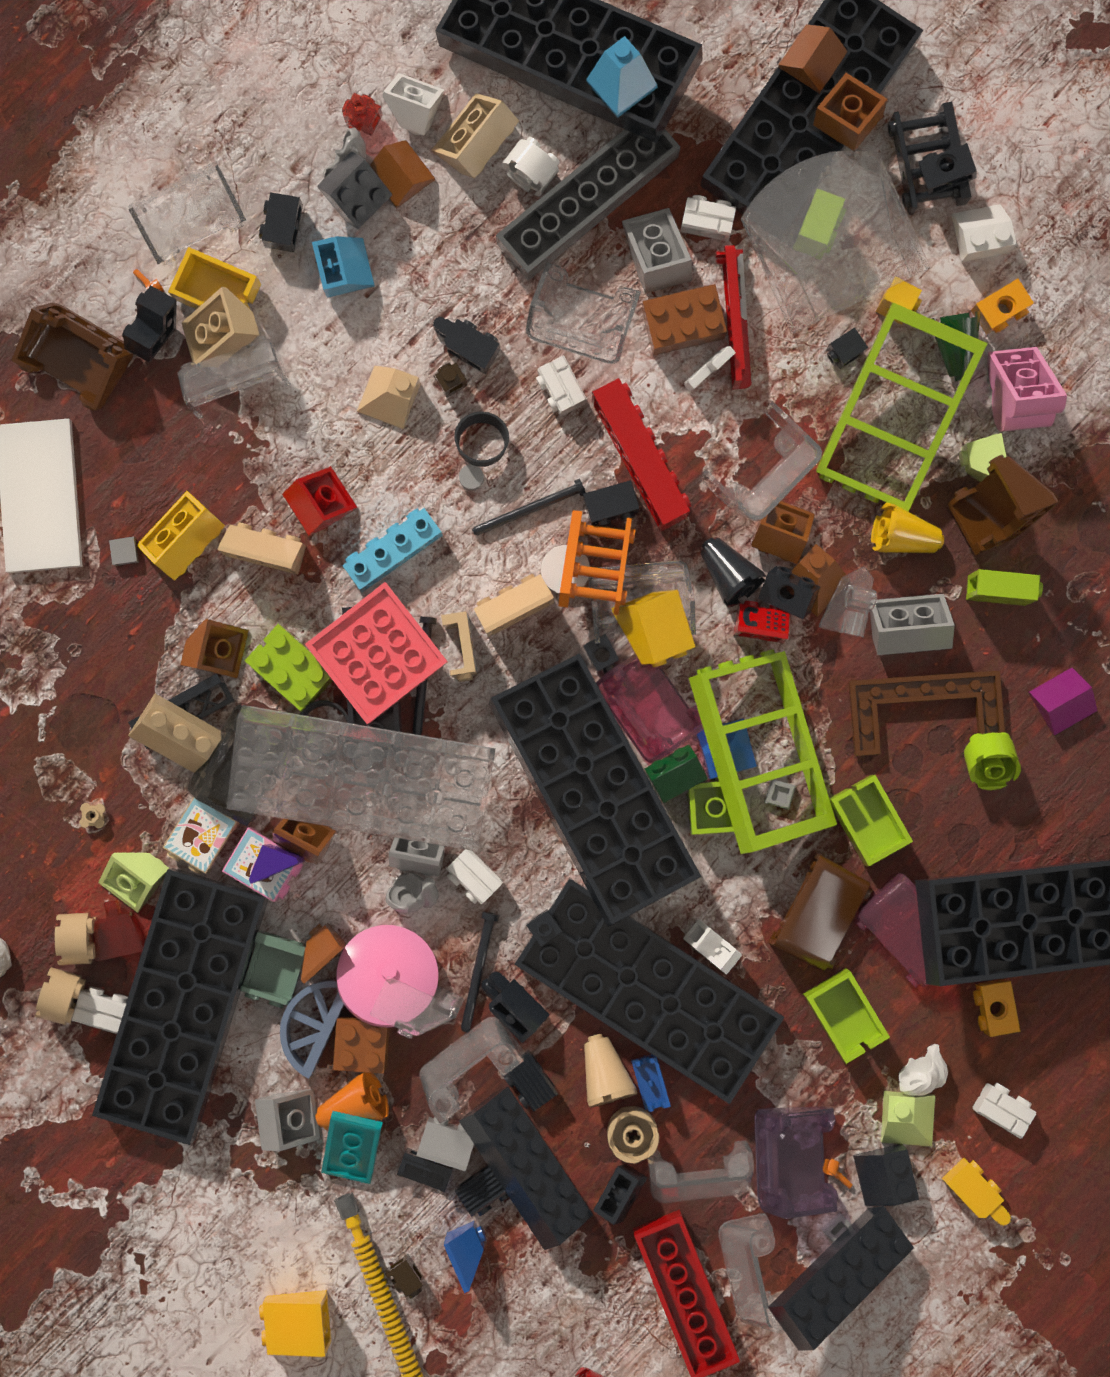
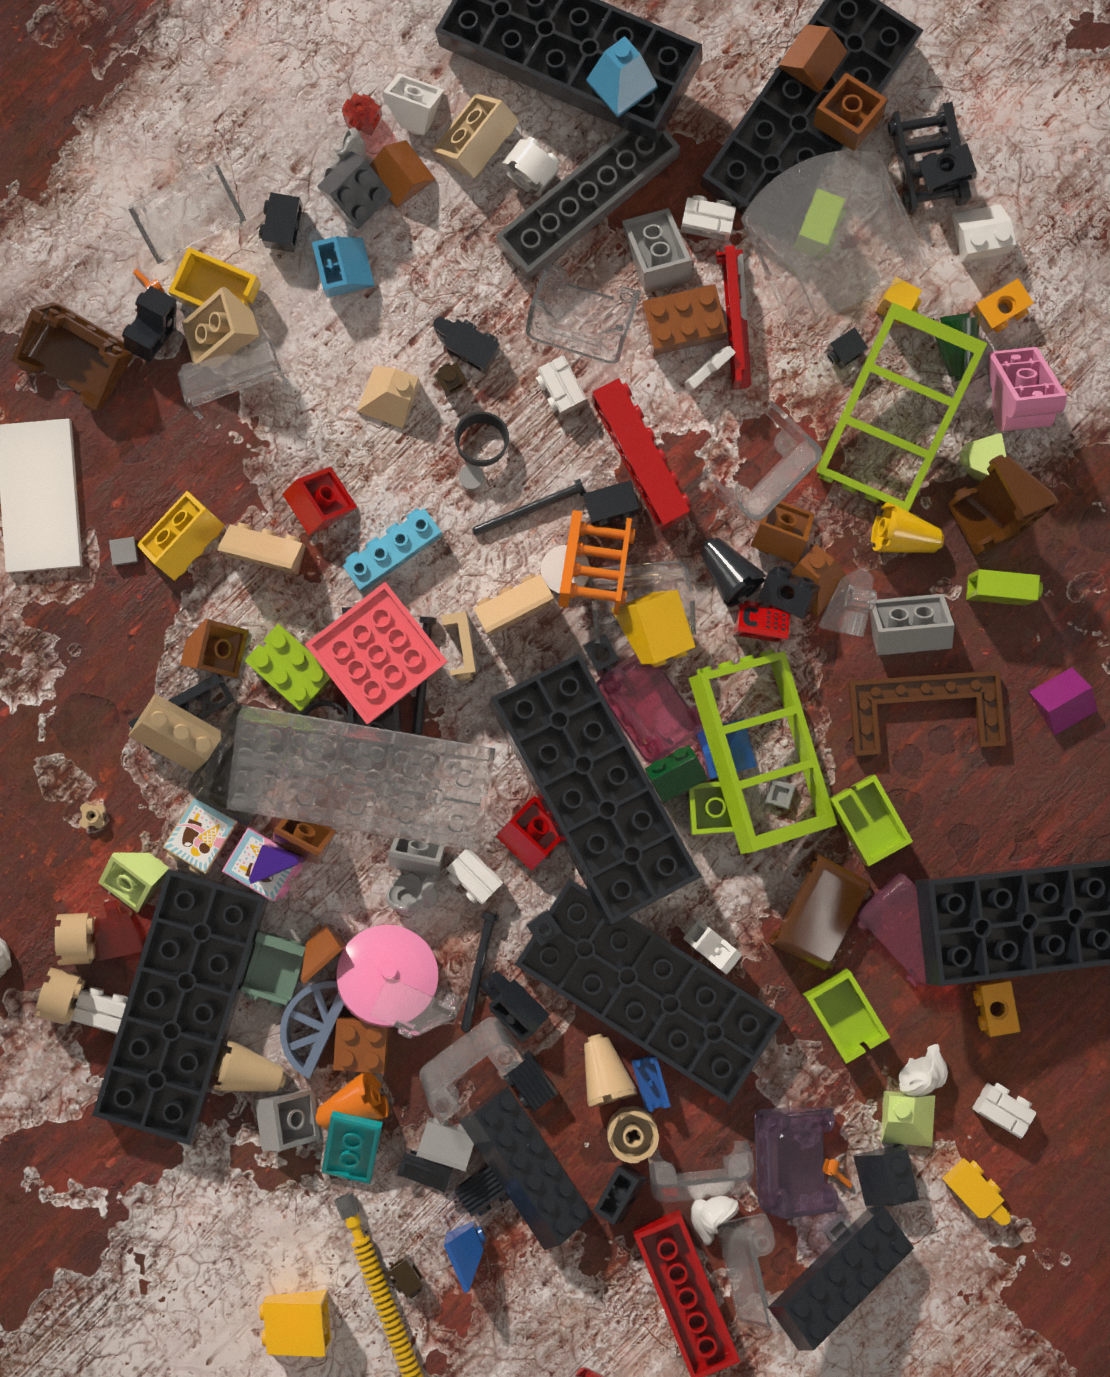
(247, 1071): none -> tan cone
(530, 834): none -> red slope
(710, 1214): none -> white hair
(992, 760): lime brick -> none

